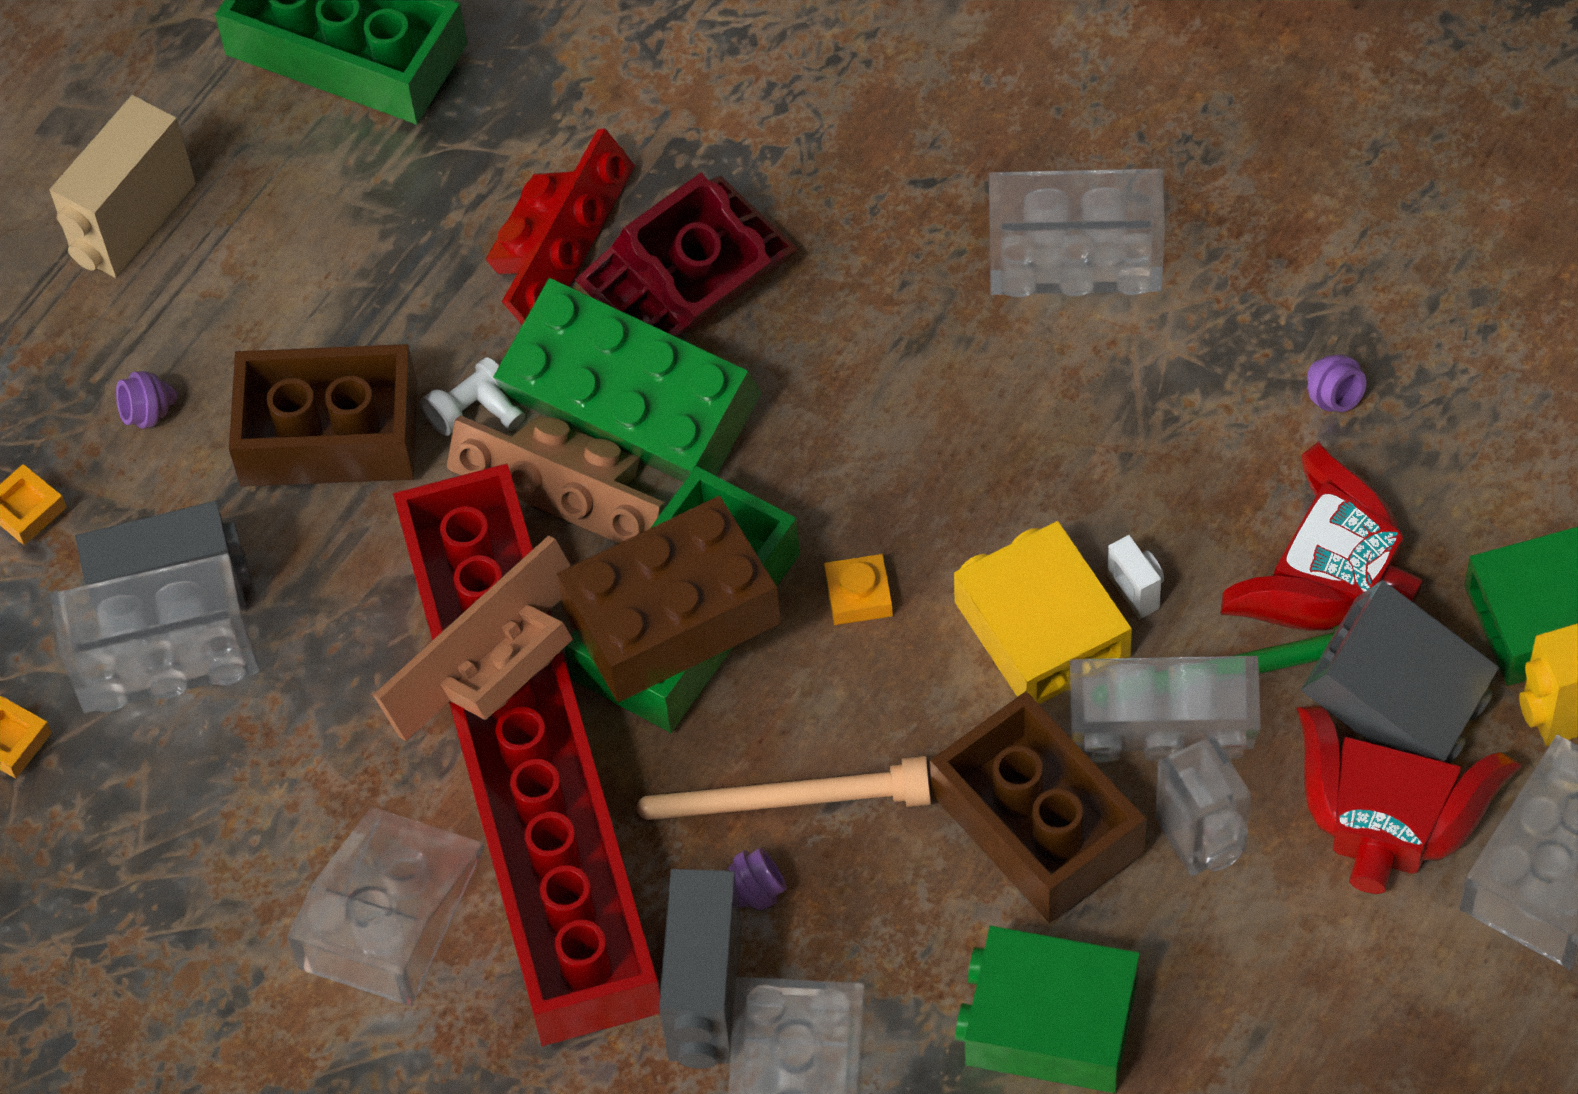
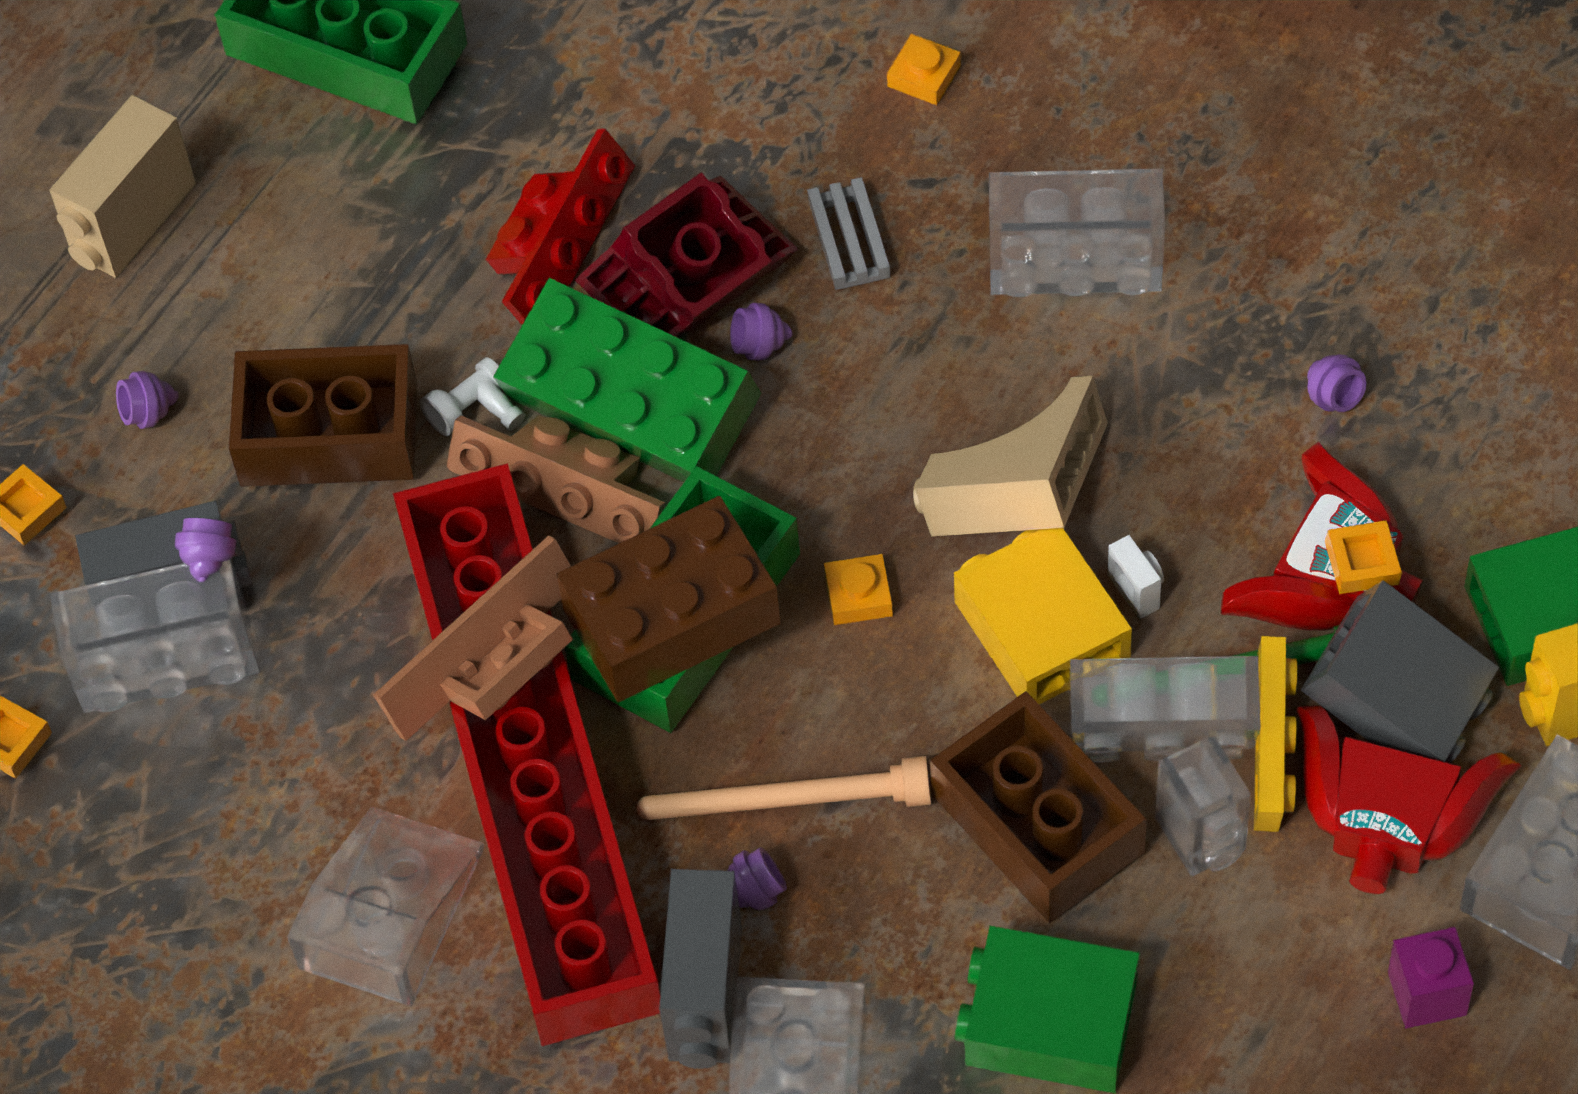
(205, 546): none -> medium lavender plate
(758, 331): none -> medium lavender plate
(839, 198): none -> light grey tile
(923, 69): none -> light orange plate
(1020, 477): none -> tan arch
(1272, 789): none -> yellow plate
(1362, 556): none -> light orange plate
(1430, 977): none -> magenta brick

